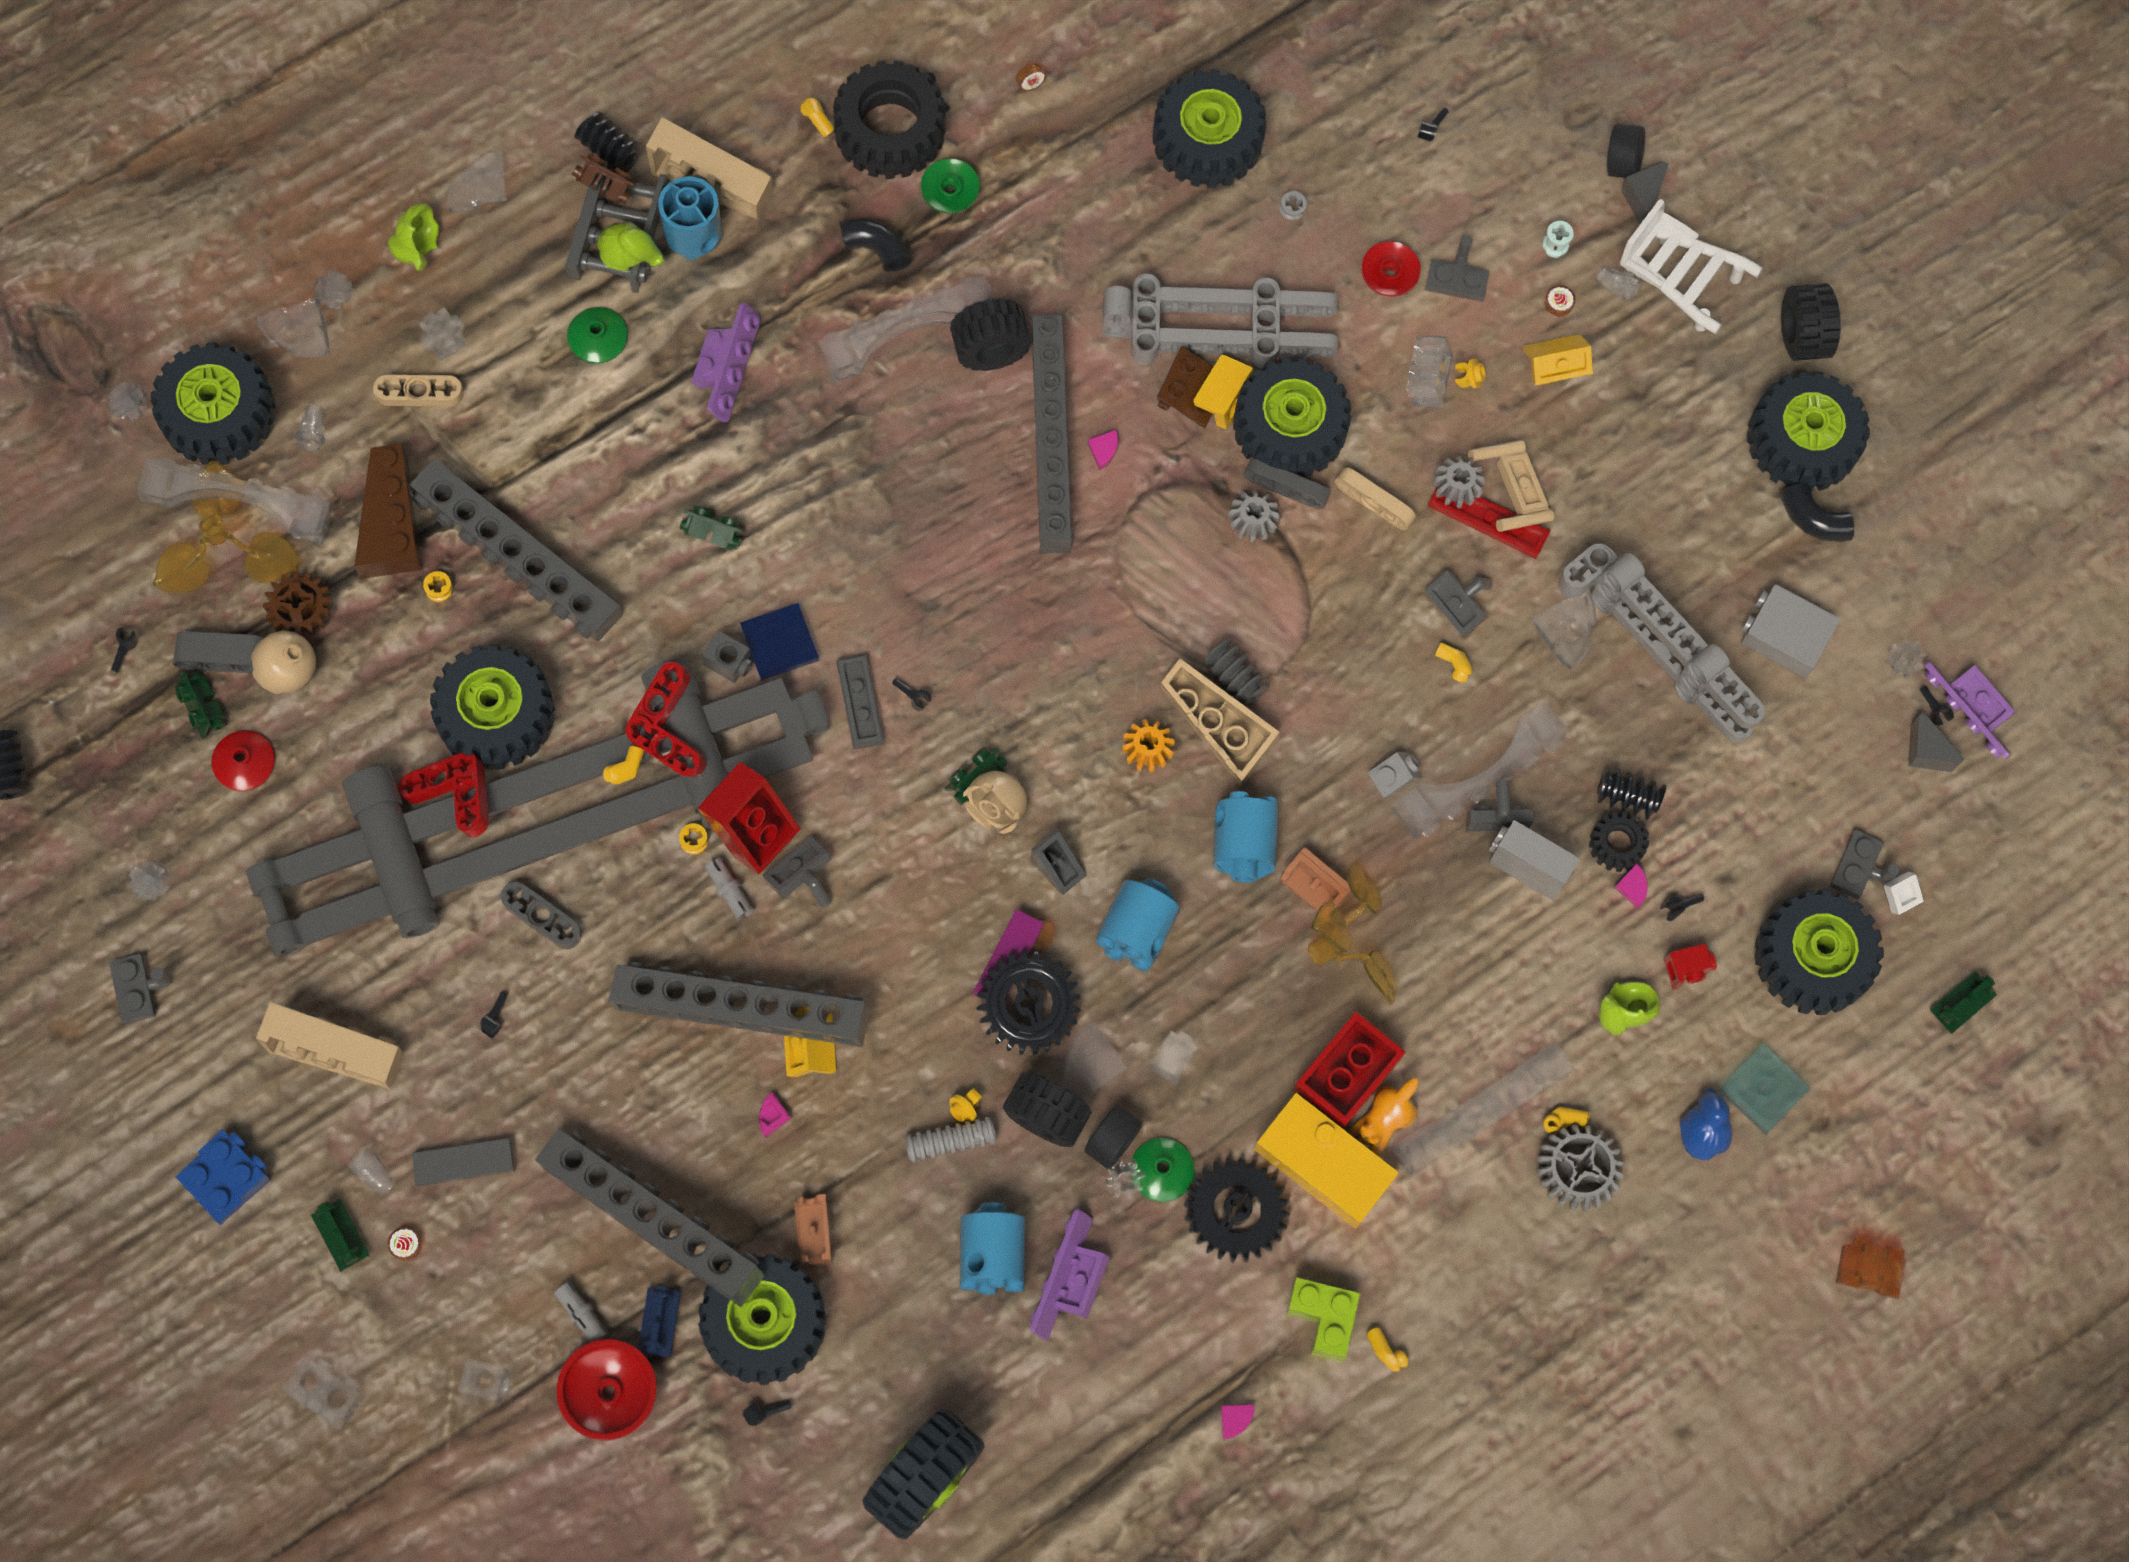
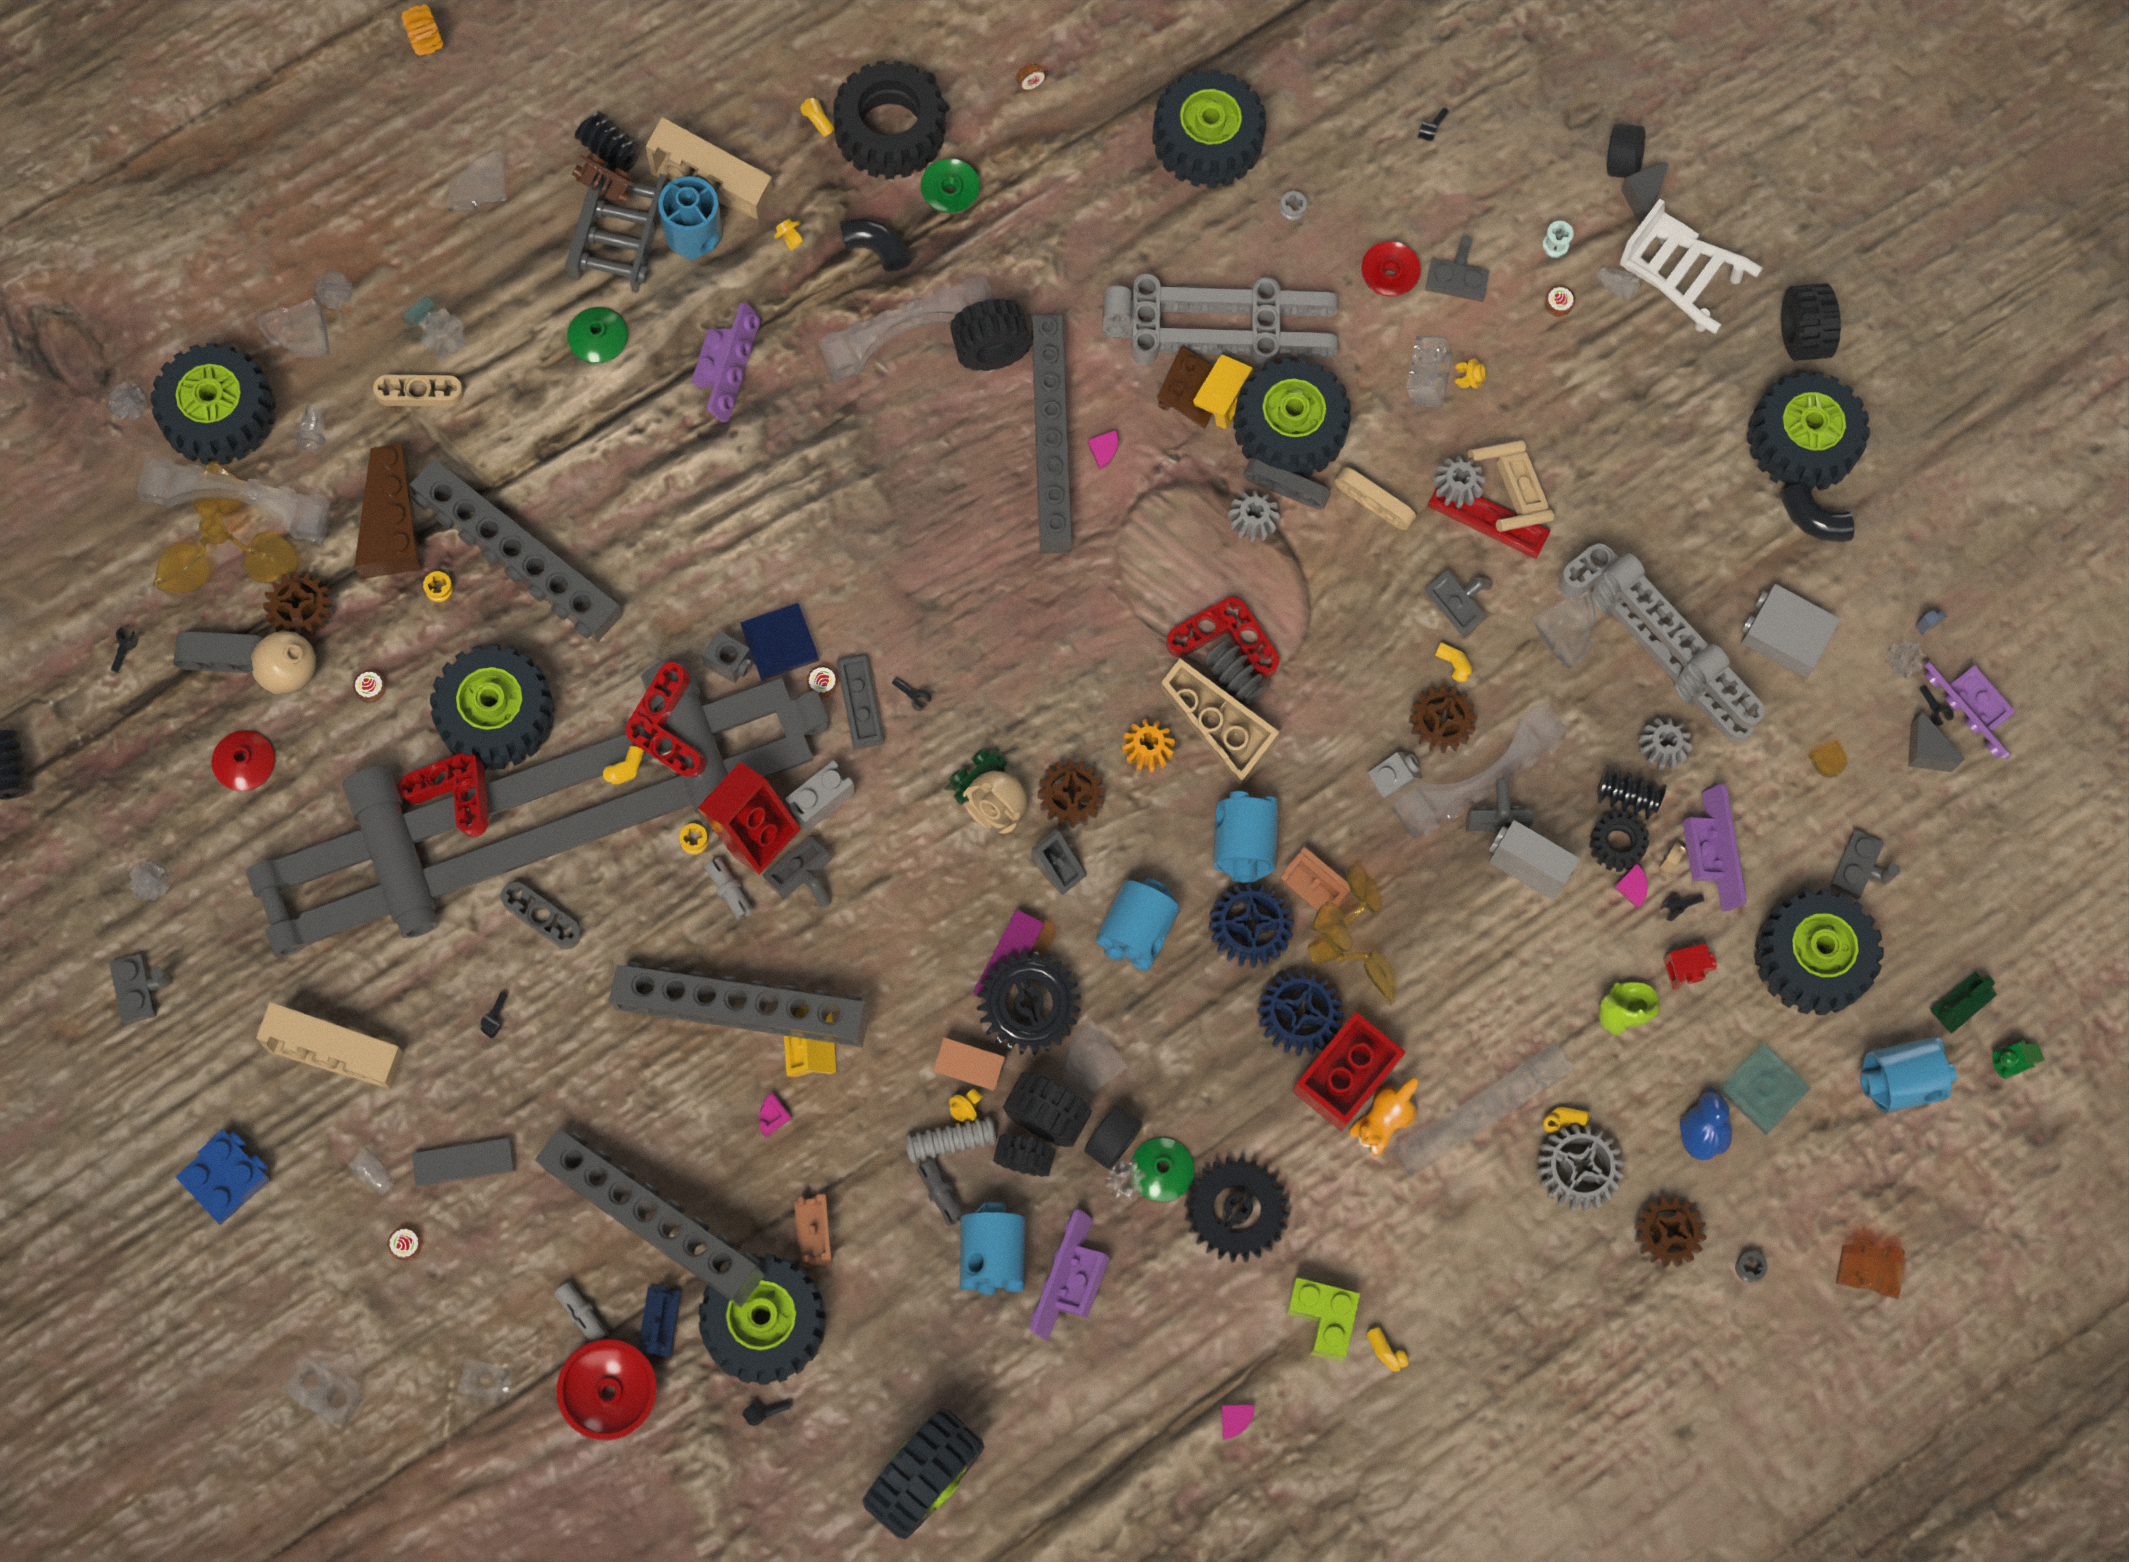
(192, 692): dark green hinge -> none
(339, 1234): dark green hinge -> none
(369, 686): none -> tile
(414, 236): lime hair -> none
(418, 312): none -> clear light blue plate
(422, 30): none -> light orange gear
(627, 246): lime hair -> none
(723, 530): dark green hinge -> none
(788, 232): none -> yellow plate
(819, 796): none -> light grey brick
(823, 680): none -> tile
(940, 1192): none -> flat silver pin
(969, 1064): none -> nougat hinge
(1024, 1155): none -> black tyre
(1082, 791): none -> reddish brown gear
(1174, 1057): clear brick -> none
(1223, 625): none -> red beam
(1237, 925): none -> dark blue gear
(1287, 1007): none -> dark blue gear
(1325, 1161): yellow brick -> none
(1430, 714): none -> reddish brown gear
(1559, 359): yellow panel -> none
(1671, 753): none -> light grey gear
(1673, 857): none -> tan tile
(1681, 1237): none -> reddish brown gear
(1714, 848): none -> medium lavender bracket
(1753, 1257): none -> dark grey bush
(1829, 760): none -> clear yellow tile
(1903, 893): white plate -> none
(1907, 1075): none -> dark azure cylinder
(1930, 620): none -> sand blue tile
(2016, 1059): none -> green piece

